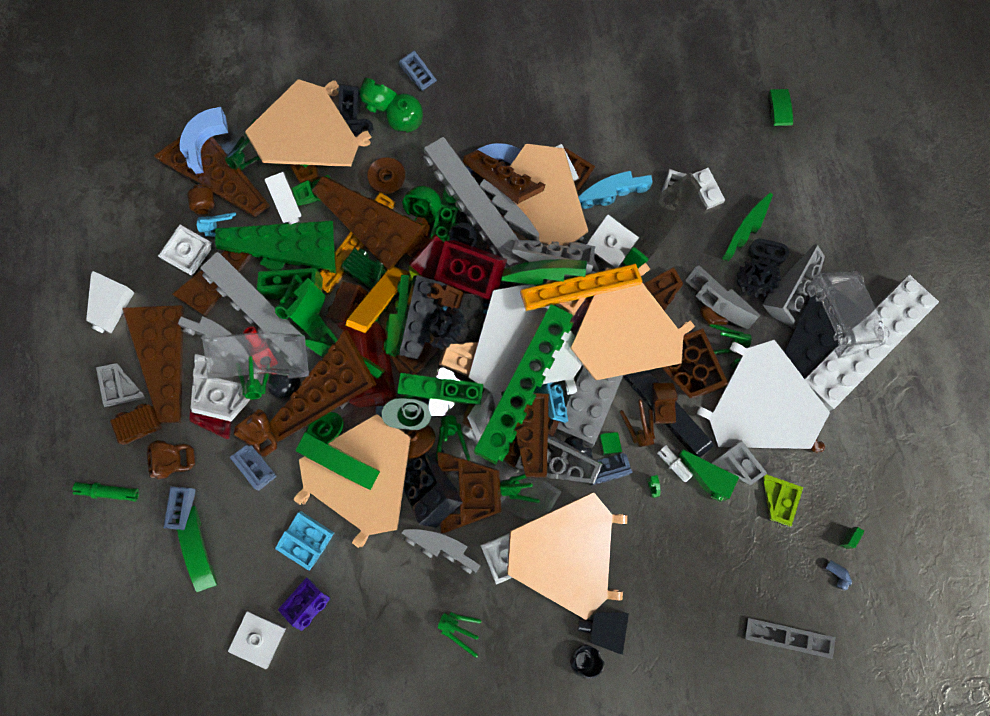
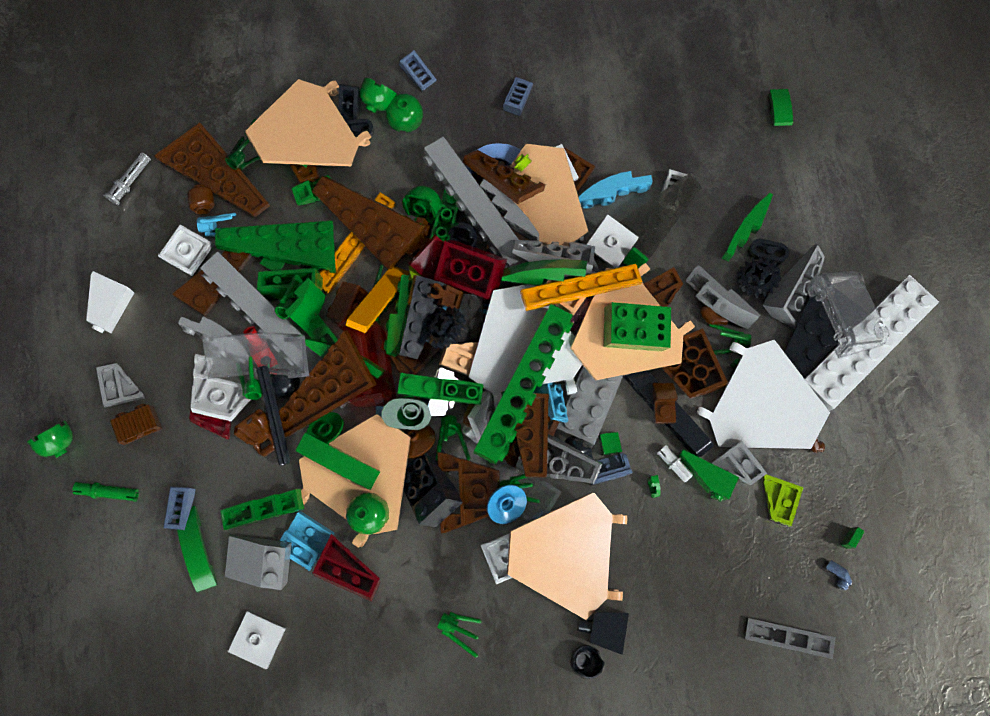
(52, 441): none -> green cylinder
(123, 184): none -> light grey pin
(160, 355): reddish brown wing -> none
(166, 459): reddish brown piece -> none
(197, 131): light blue arch -> none
(253, 467): sand blue hinge -> none
(258, 561): none -> light grey slope
(262, 509): none -> green slope
(273, 415): none -> black axle
(283, 198): white slope -> none
(303, 604): dark purple bracket -> none
(345, 570): none -> dark red wedge
(362, 268): dark green brick -> none
(367, 513): none -> green cylinder
(386, 167): reddish brown dish -> none
(435, 542): light grey slope -> none
(511, 508): none -> dark azure dish
(512, 107): none -> sand blue slope
(522, 162): none -> lime plate
(637, 327): none -> green piece
(645, 436): reddish brown plant -> none
(710, 192): white plate -> none

